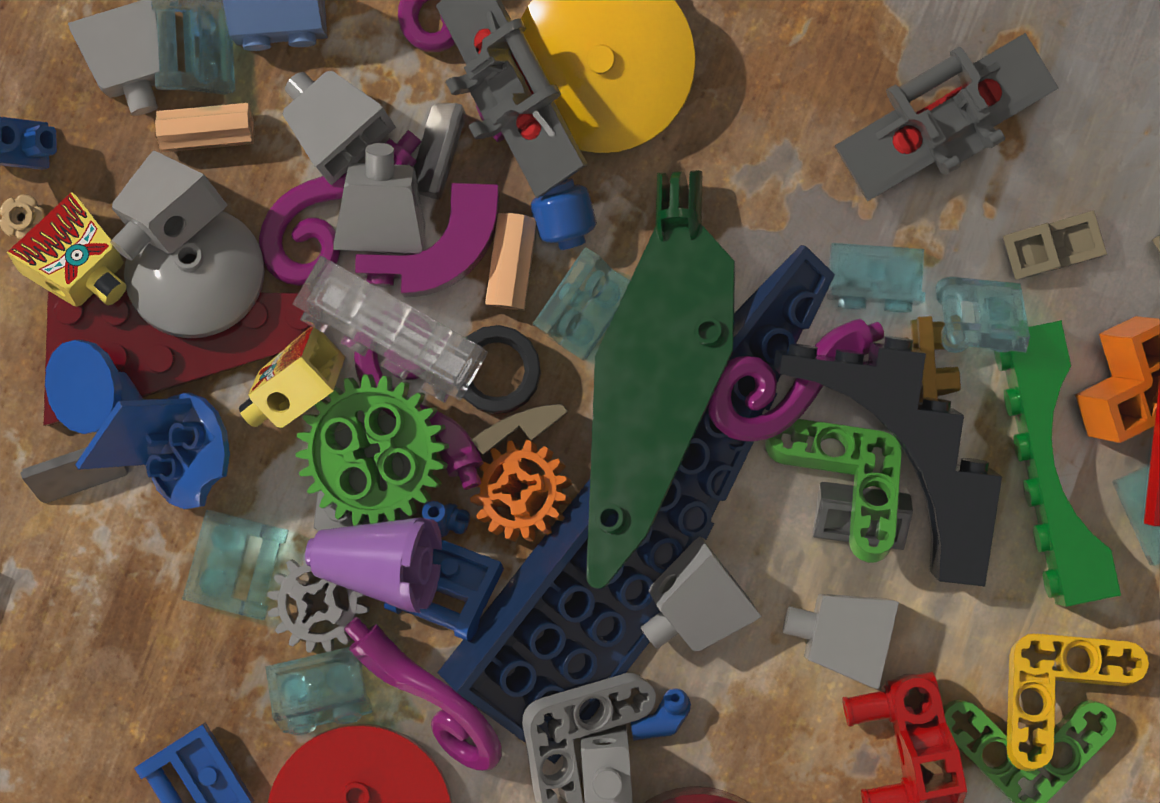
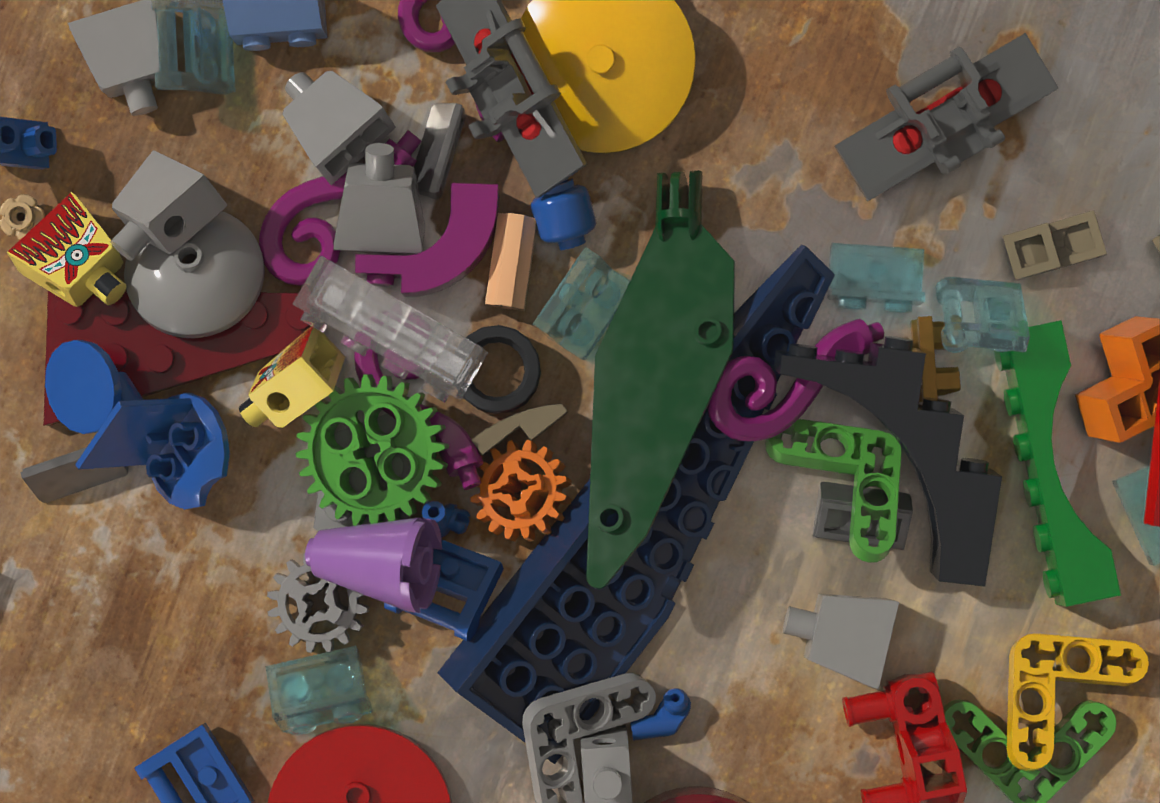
(204, 127): light nougat axle -> none
(220, 559): clear light blue plate -> none
(452, 723): magenta plant -> none
(698, 601): light grey torso -> none

